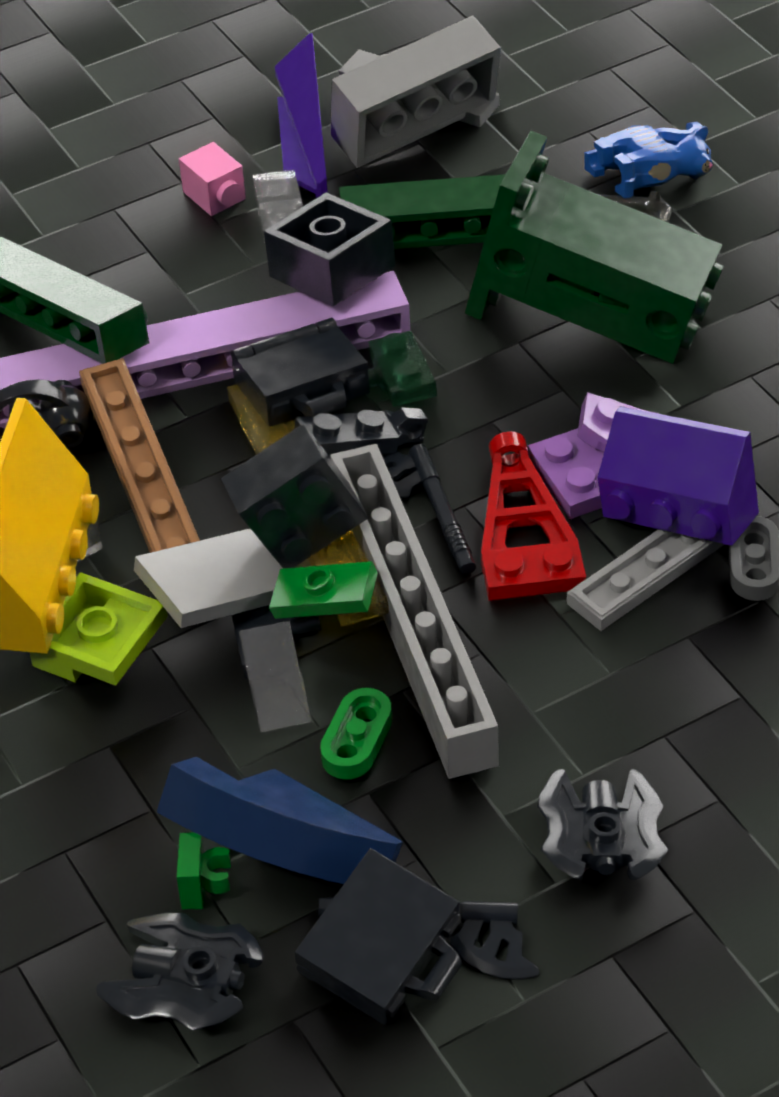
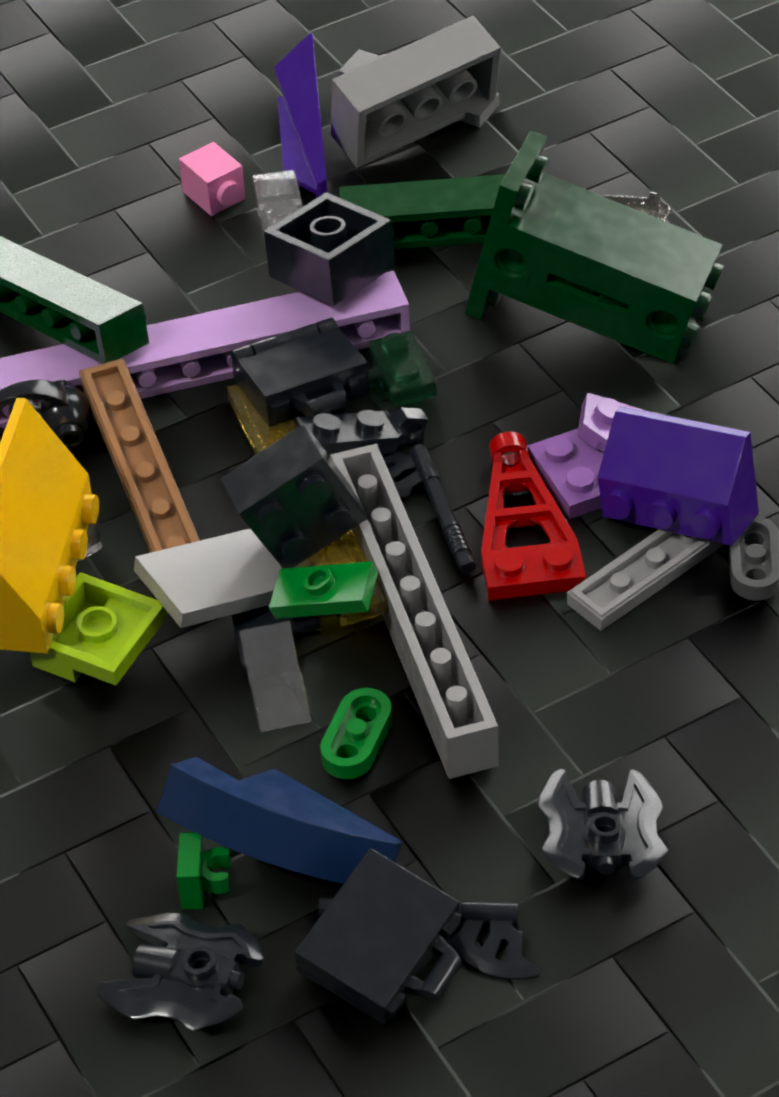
(650, 155): blue animal -> none

